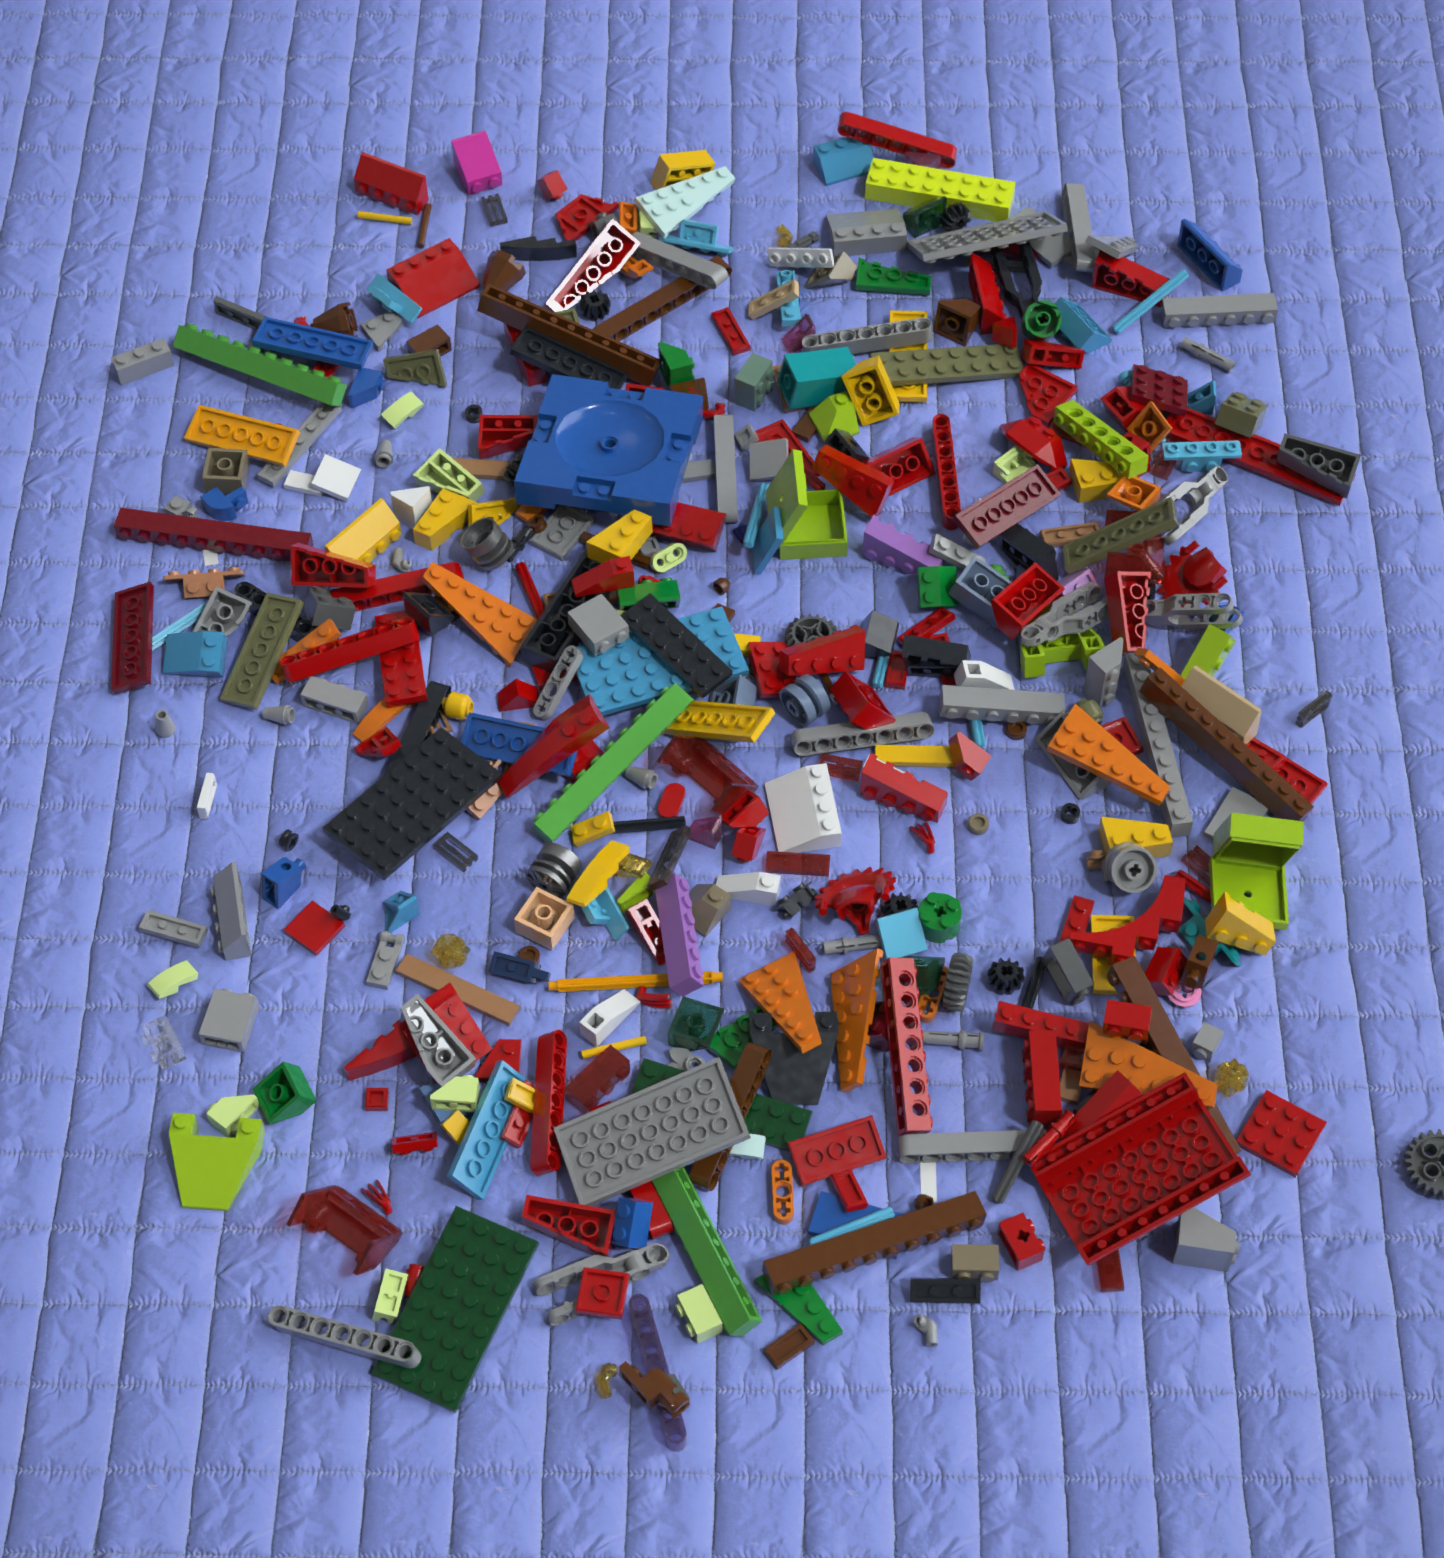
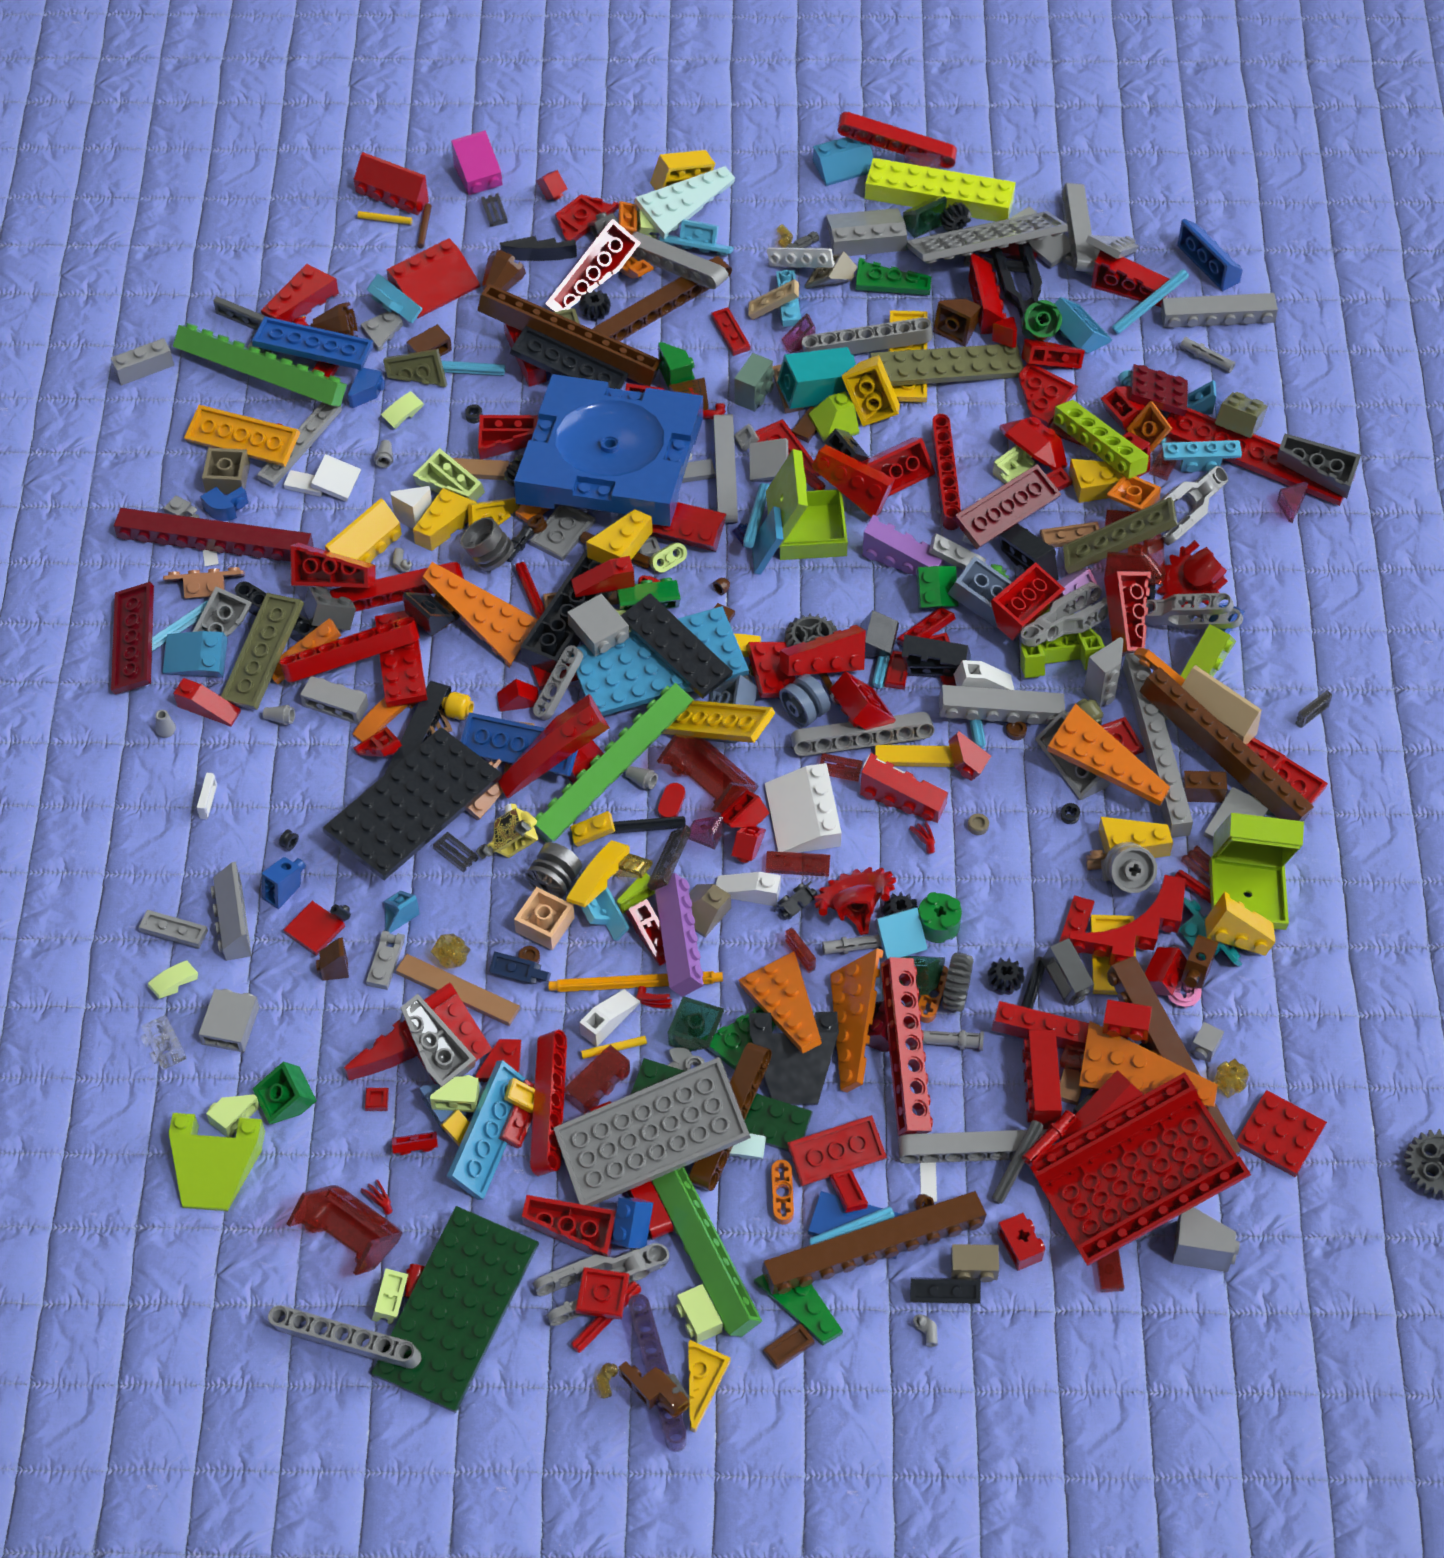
(204, 702): none -> red slope
(301, 294): none -> red wedge
(333, 961): none -> reddish brown slope
(474, 368): none -> medium azure axle
(511, 833): none -> torso
(600, 1323): none -> red axle
(705, 1375): none -> yellow wing
(1205, 786): none -> reddish brown brick
(1291, 499): none -> clear pink slope

